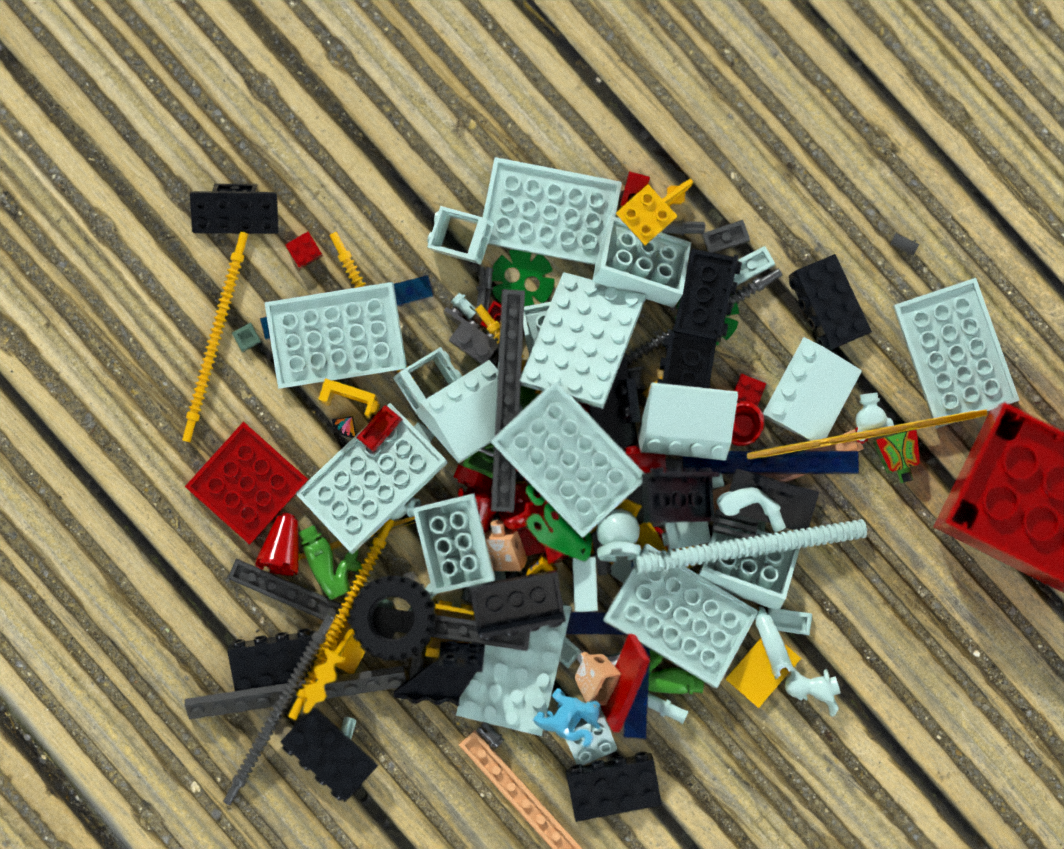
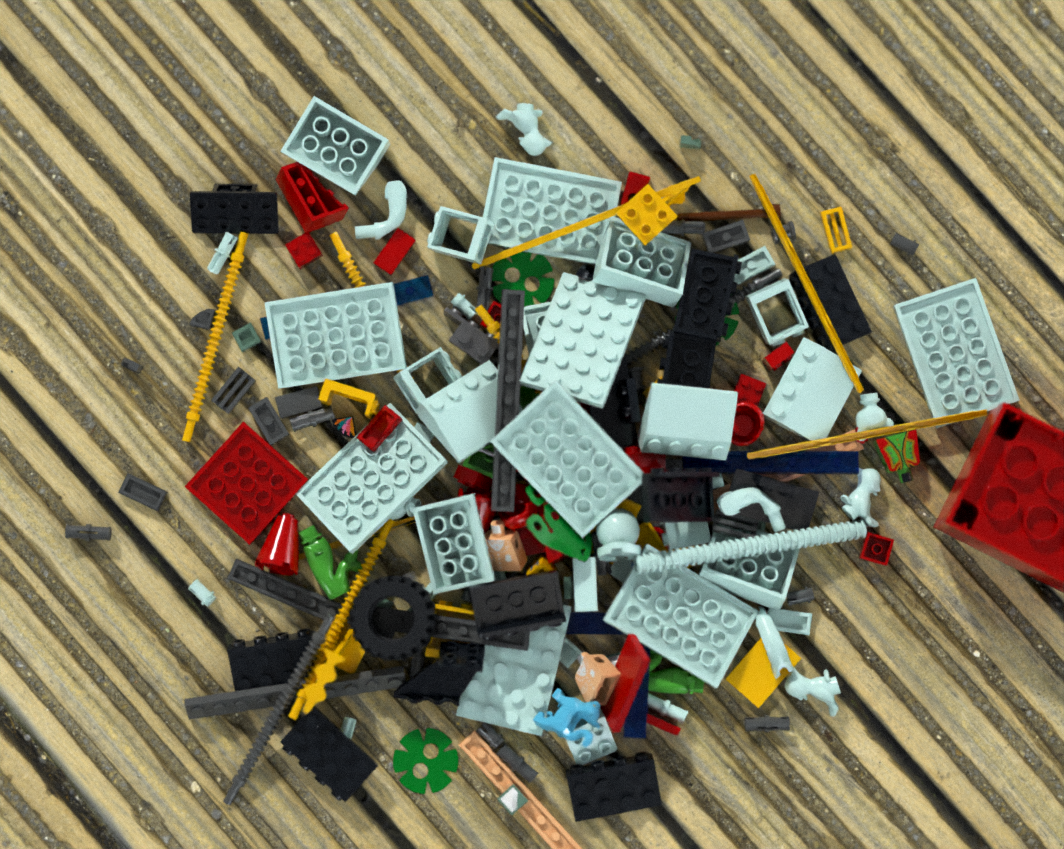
(72, 531): none -> dark grey pin
(131, 365): none -> dark grey tile
(143, 492): none -> dark grey tile
(202, 593): none -> light aqua pin
(203, 319): none -> dark grey tile
(222, 253): none -> light aqua axle
(227, 384): none -> dark grey tile
(268, 421): none -> dark grey plate
(298, 402): none -> dark grey tile
(308, 198): none -> red wedge
(312, 418): none -> dark grey pin
(335, 146): none -> light aqua slope
(394, 251): none -> red tile
(396, 195): none -> light aqua piece
(407, 760): none -> green piece
(512, 799): none -> tile
(517, 763): none -> dark grey pin
(526, 121): none -> light aqua animal
(568, 587): none -> sand green tile
(576, 226): none -> yellow piece
(585, 272): none -> black tile
(661, 724): none -> red tile
(688, 142): none -> sand green tile
(723, 215): none -> reddish brown piece
(766, 723): none -> dark grey pin
(767, 292): none -> light aqua window
(775, 358): none -> red piece
(791, 233): none -> dark grey bush
(800, 596): none -> dark grey pin
(806, 283): none -> yellow piece
(840, 248): none -> yellow tile
(859, 502): none -> light aqua animal
(876, 549): none -> red piece

